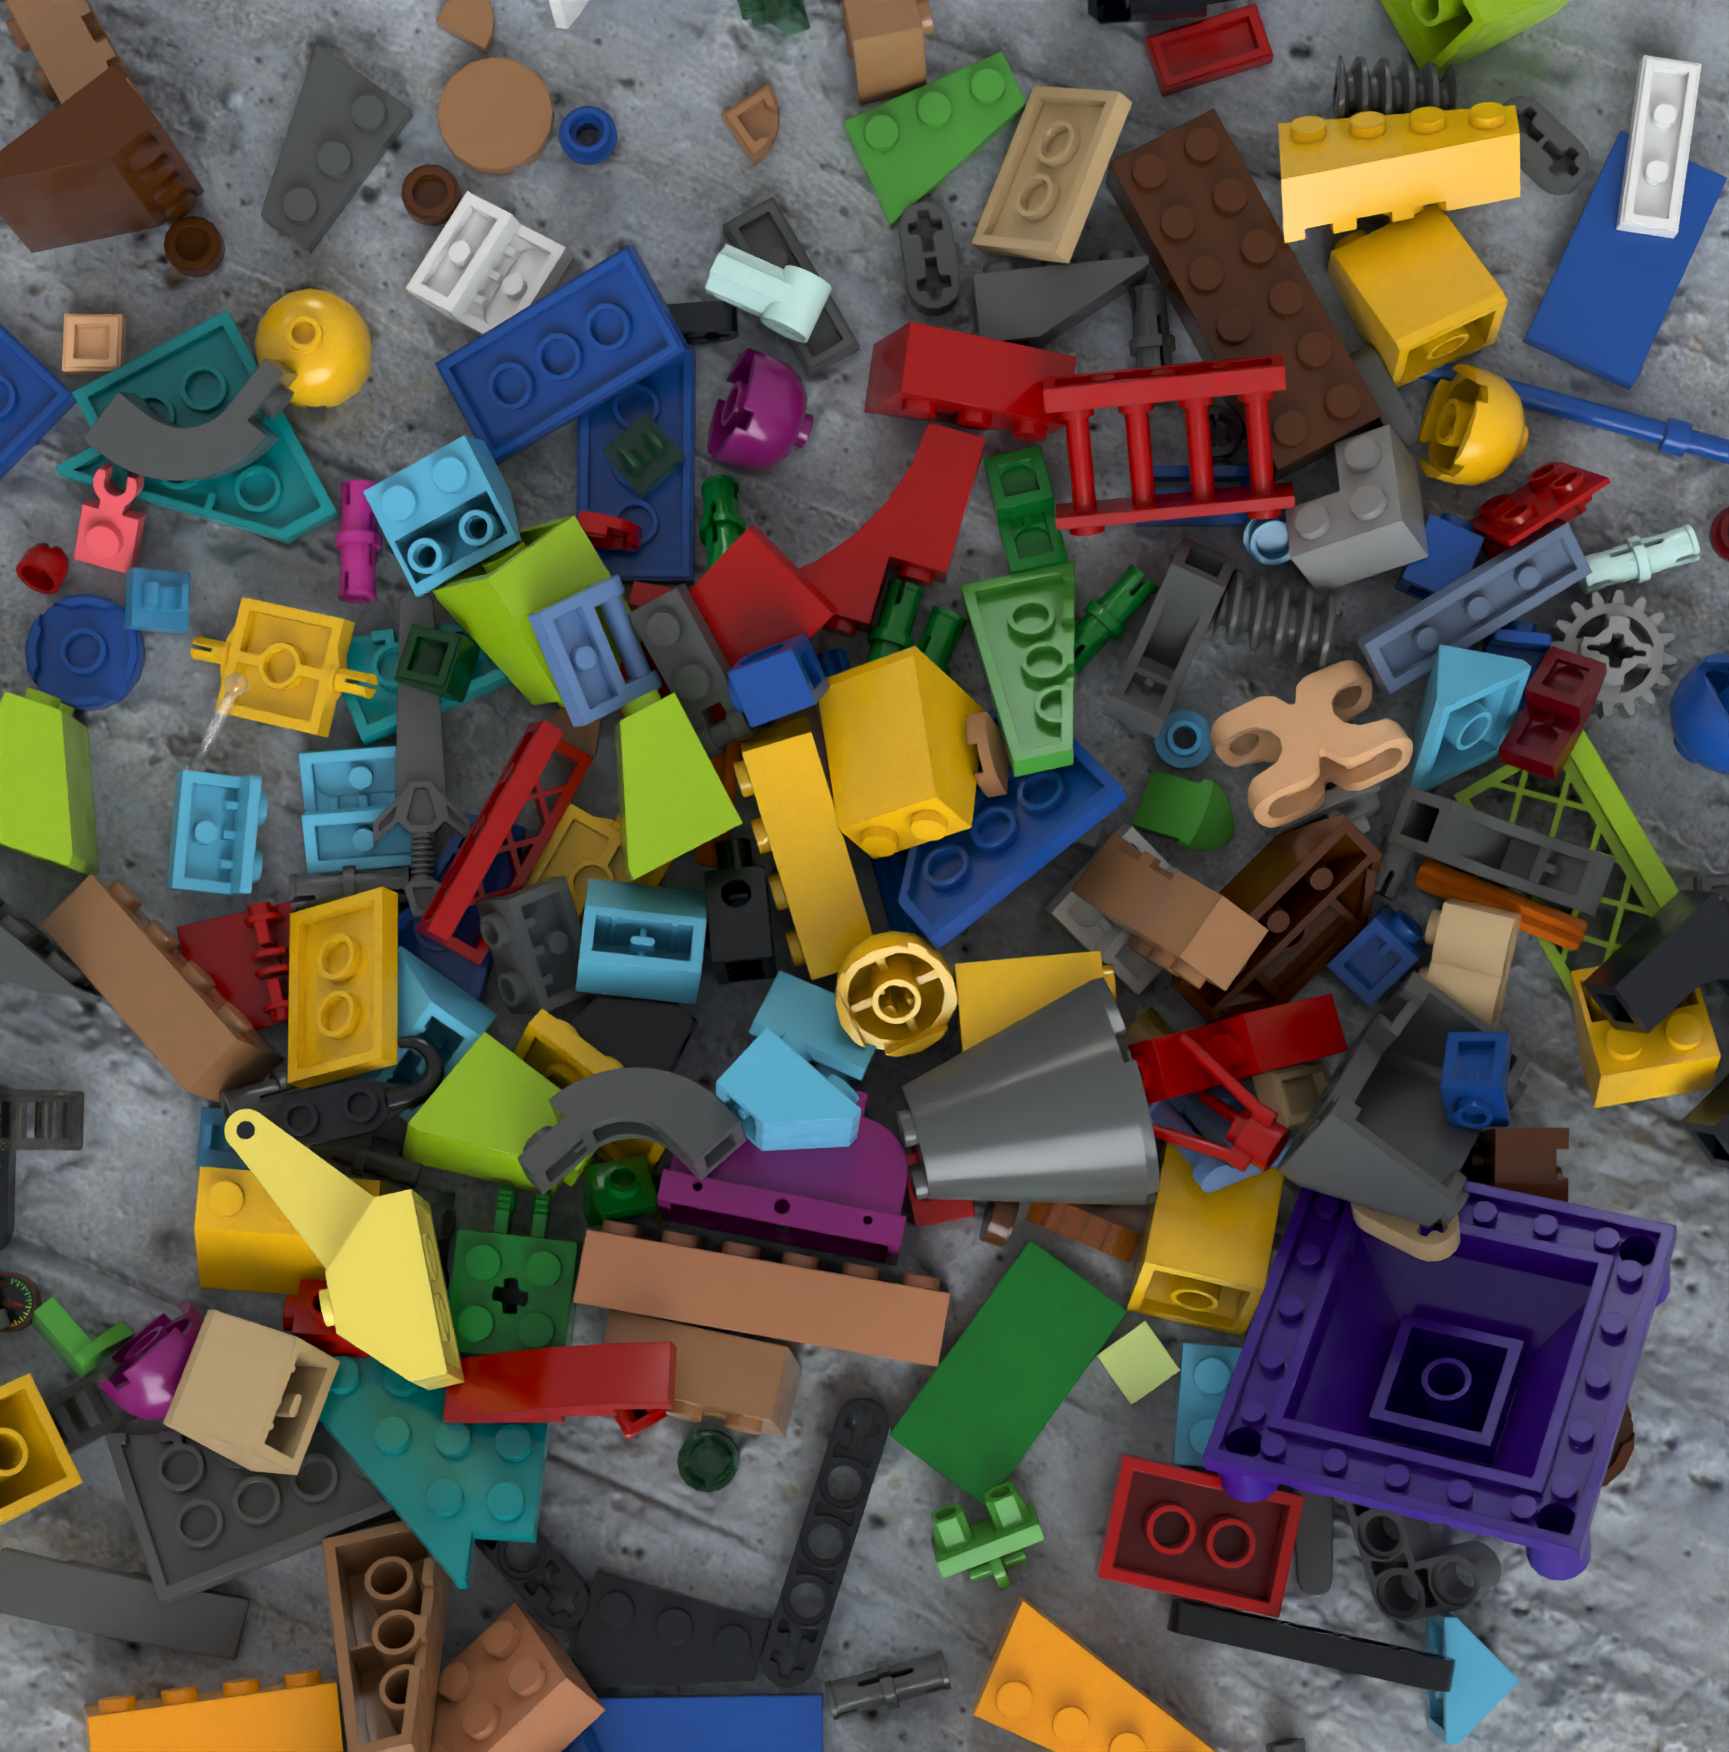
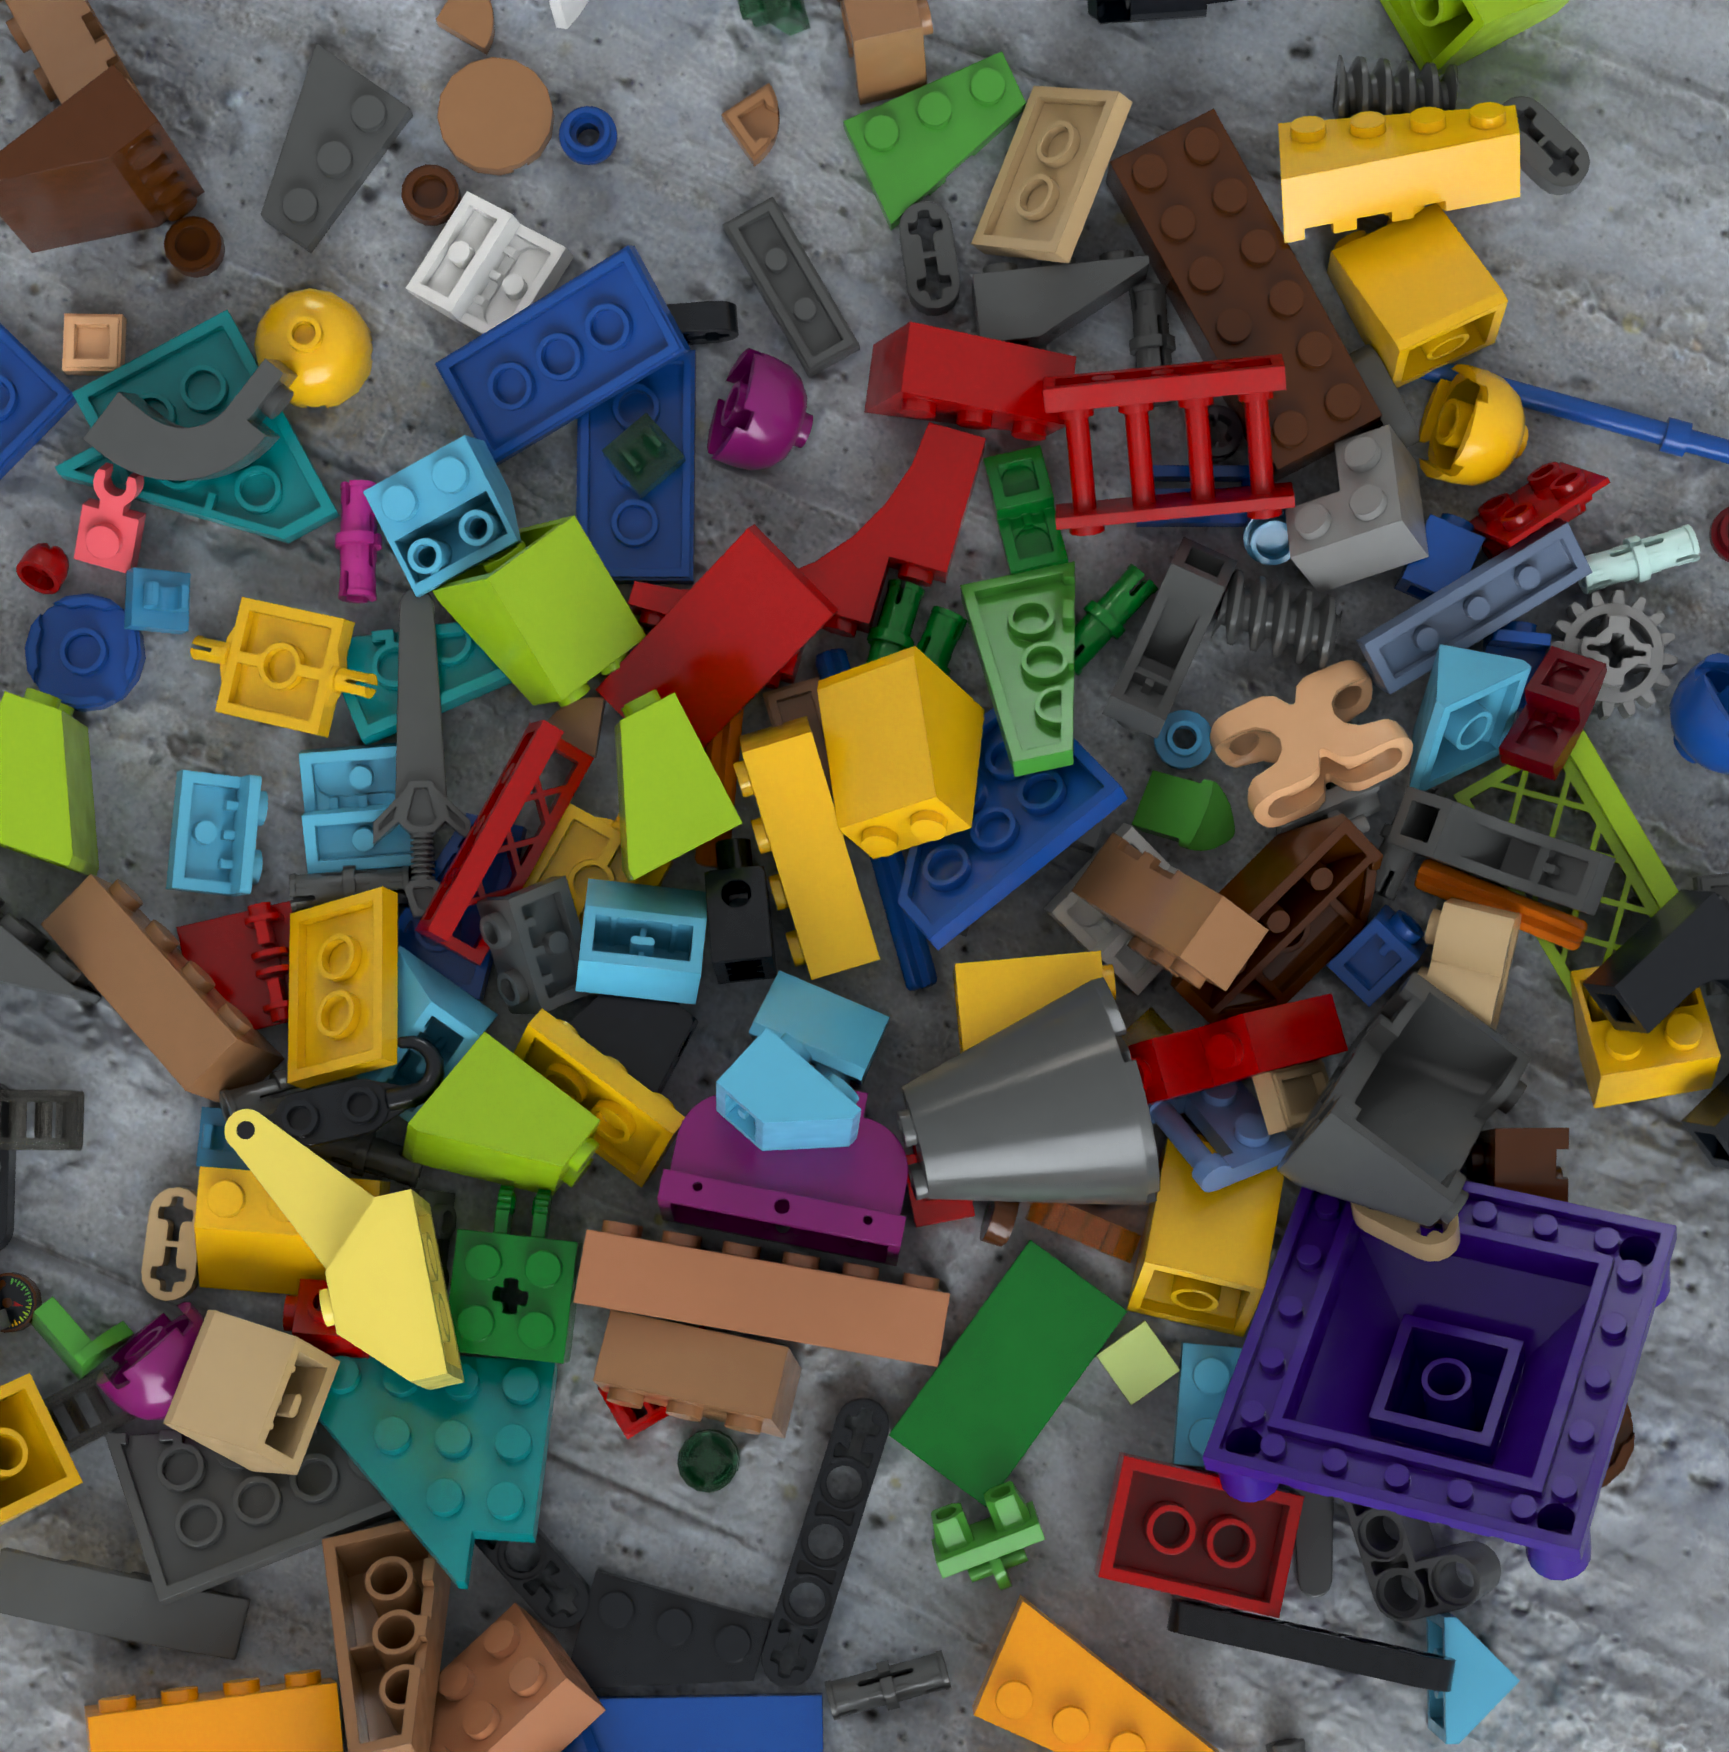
(159, 1244): none -> tan beam
(235, 685): clear hinge -> none
(438, 662): dark green slope -> none
(563, 1383): red slope -> none
(582, 655): medium blue plate -> none
(610, 531): red tile -> none
(618, 1190): green bracket -> none
(632, 1105): dark grey arch -> none
(692, 666): dark grey plate -> none
(721, 516): green pin -> none
(777, 680): blue brick -> none
(783, 298): light aqua piece -> none
(895, 993): yellow cylinder -> none
(992, 753): medium nougat tile -> none
(1208, 50): red tile -> none
(1253, 1132): red plant -> none
(1476, 1079): blue bracket -> none
(1617, 282): blue tile -> none
(1658, 146): white tile -> none

